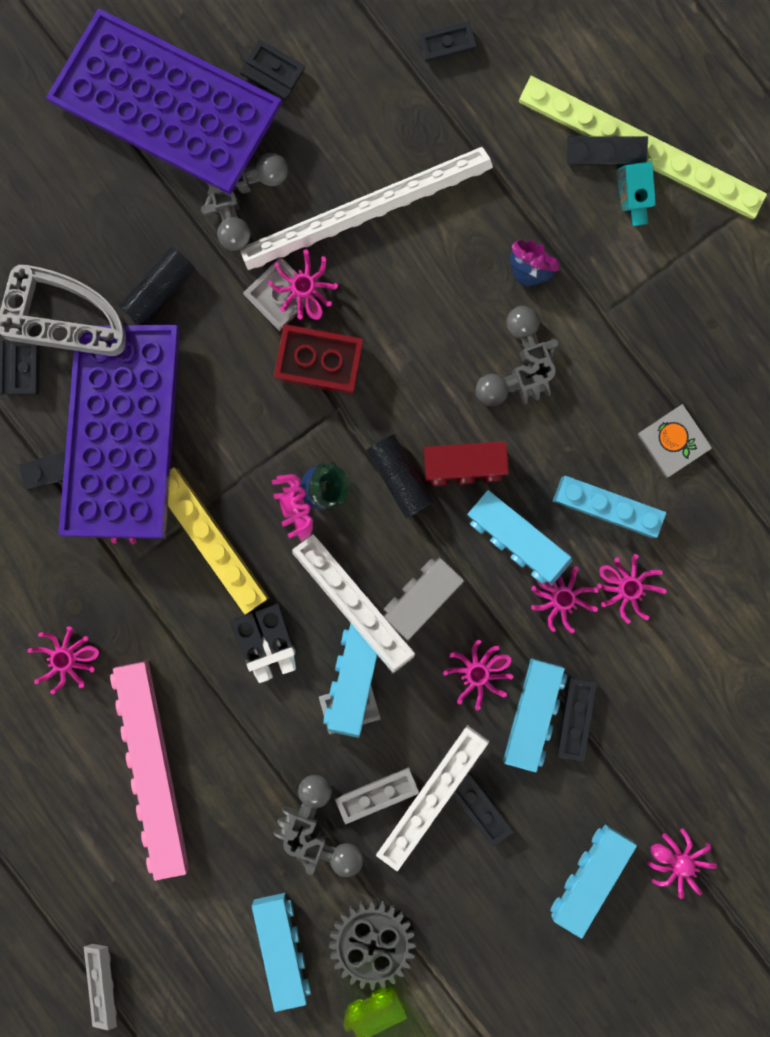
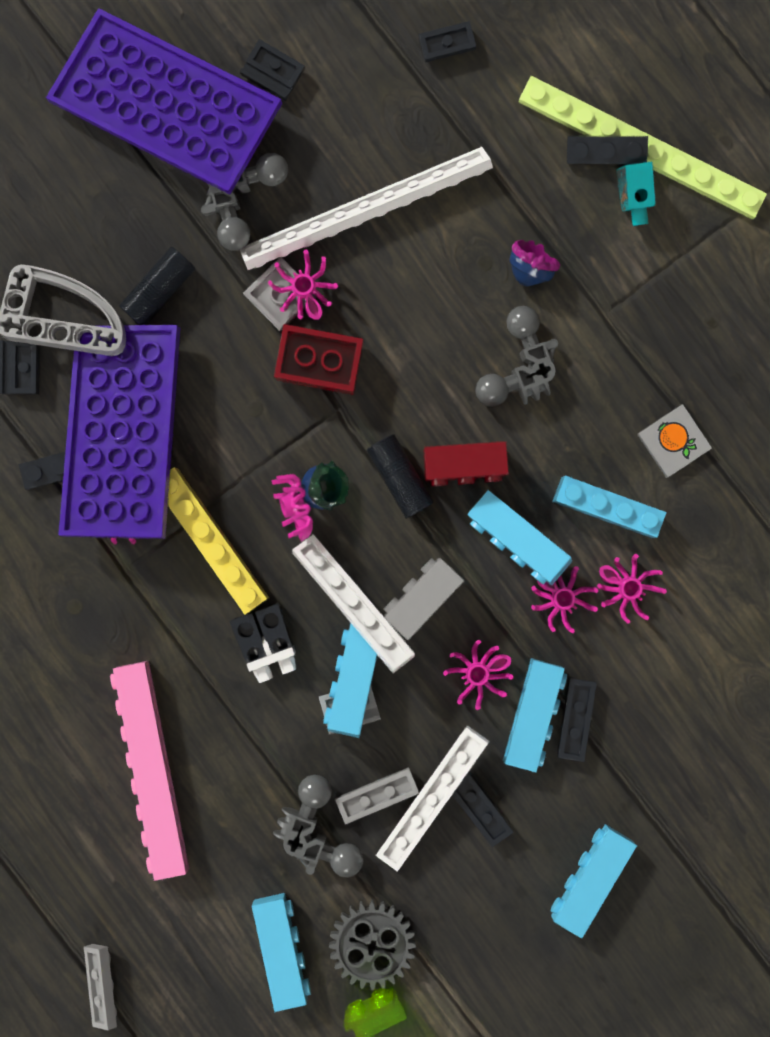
(64, 659): dark pink animal -> none
(681, 864): dark pink animal -> none

